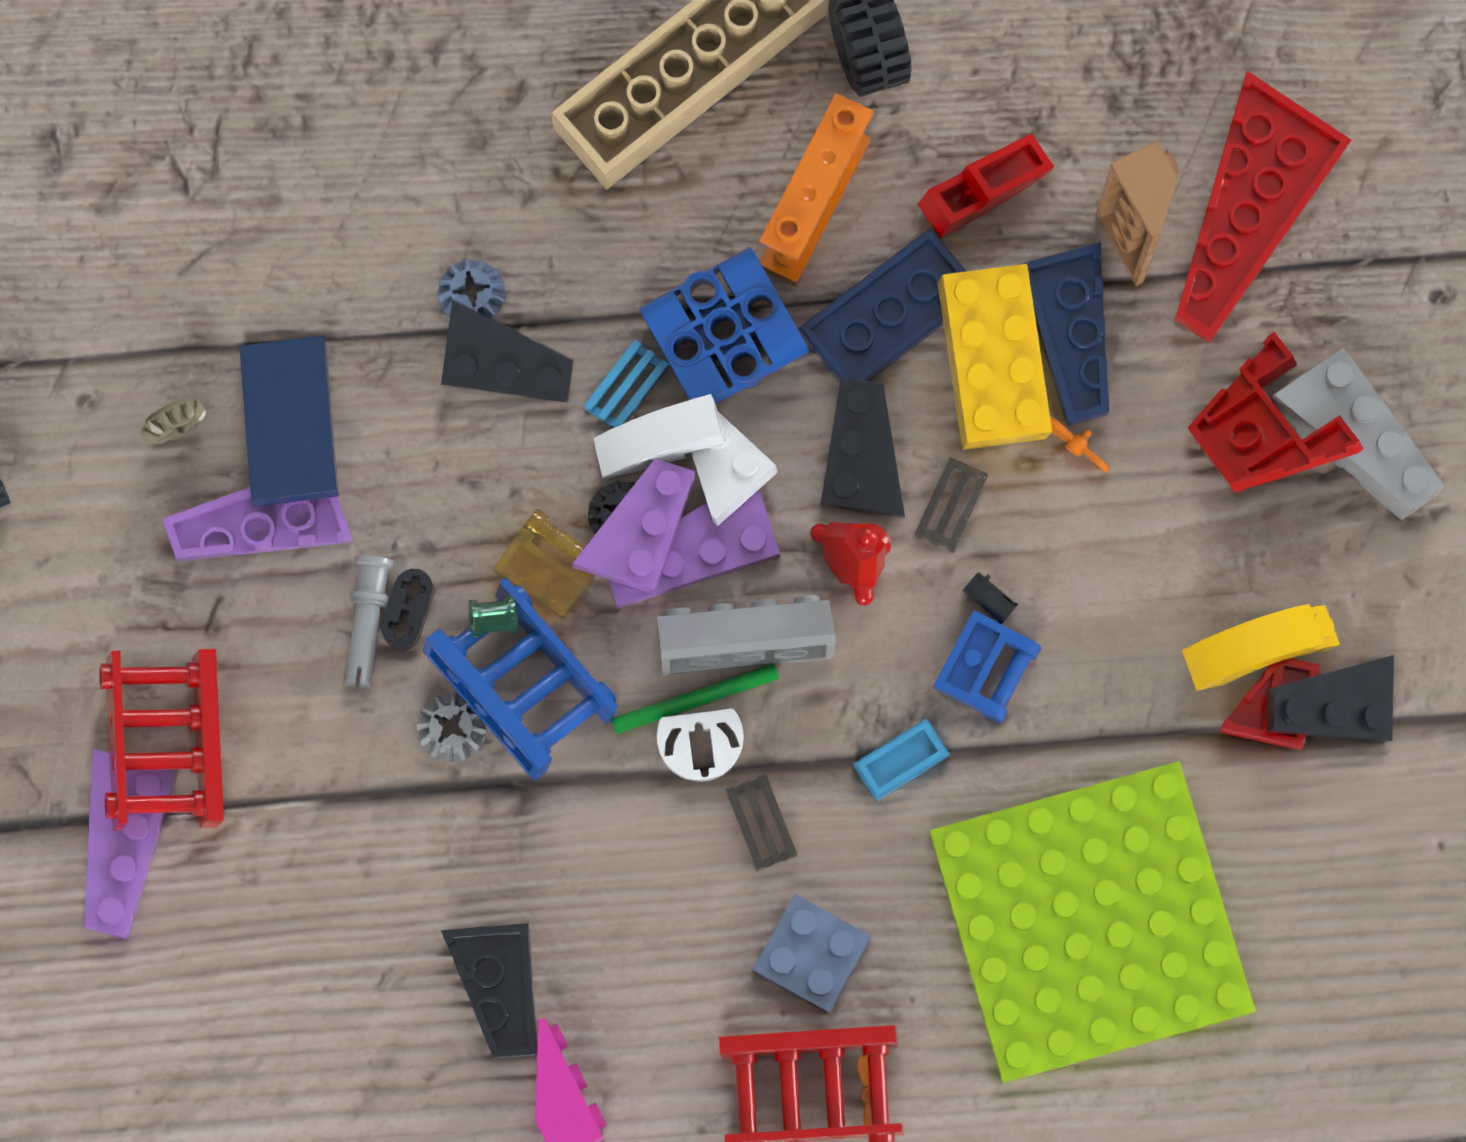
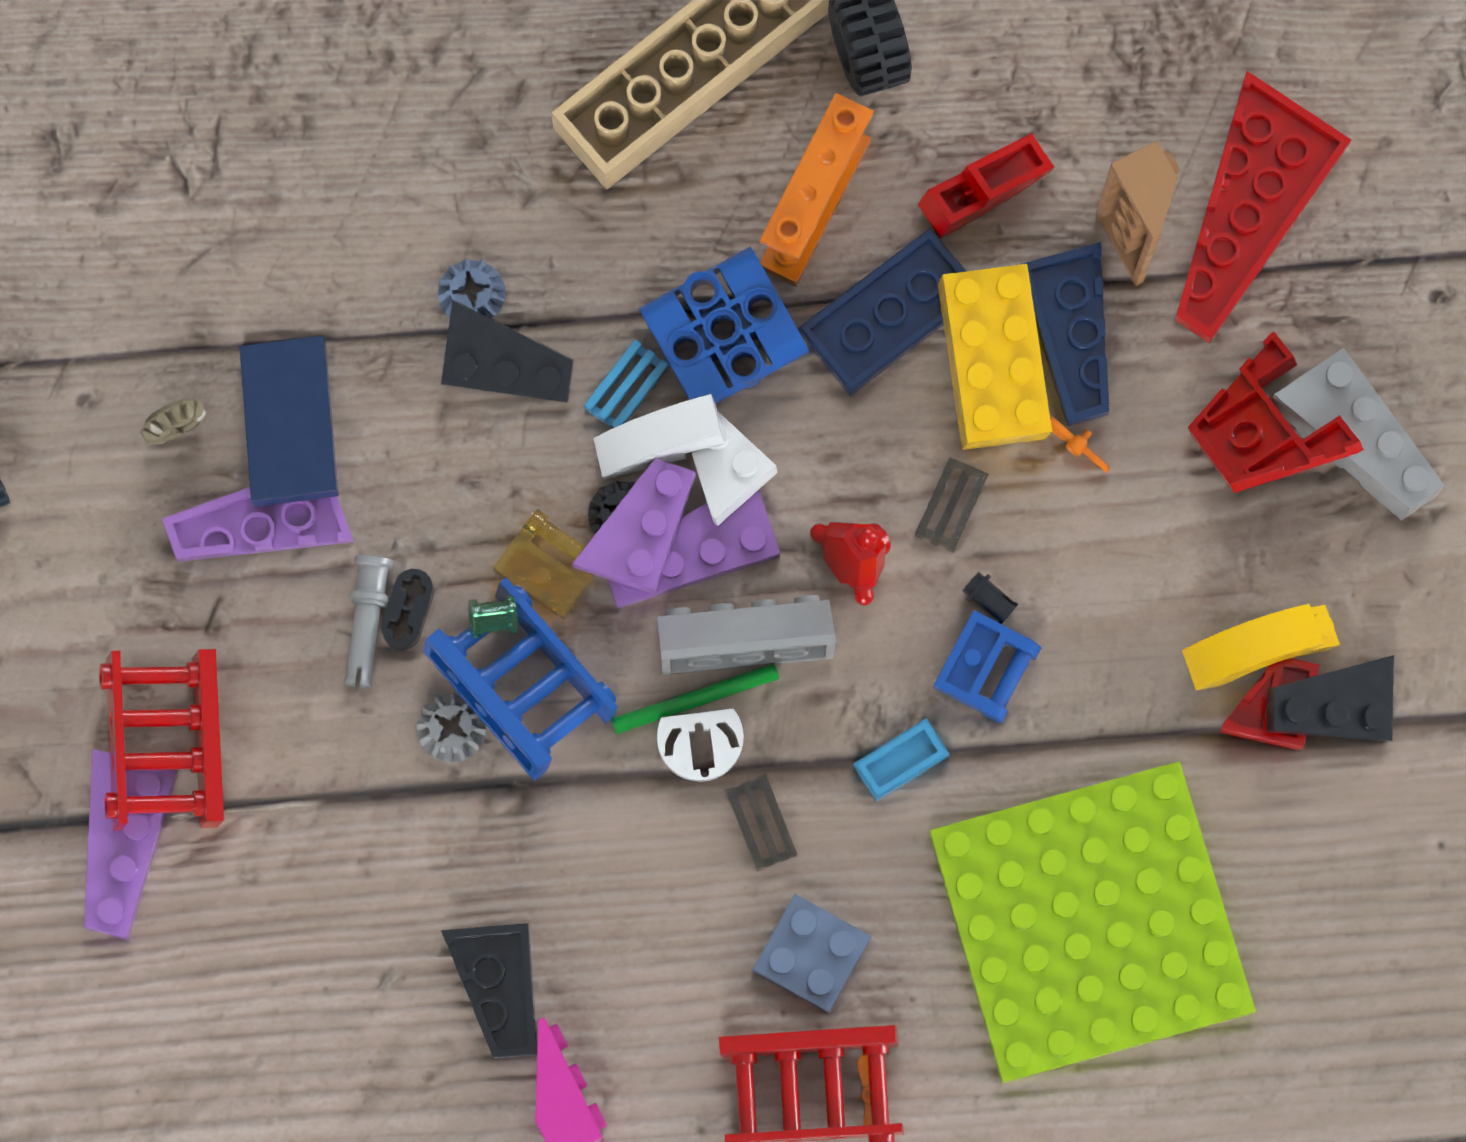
(861, 453): black wing -> none

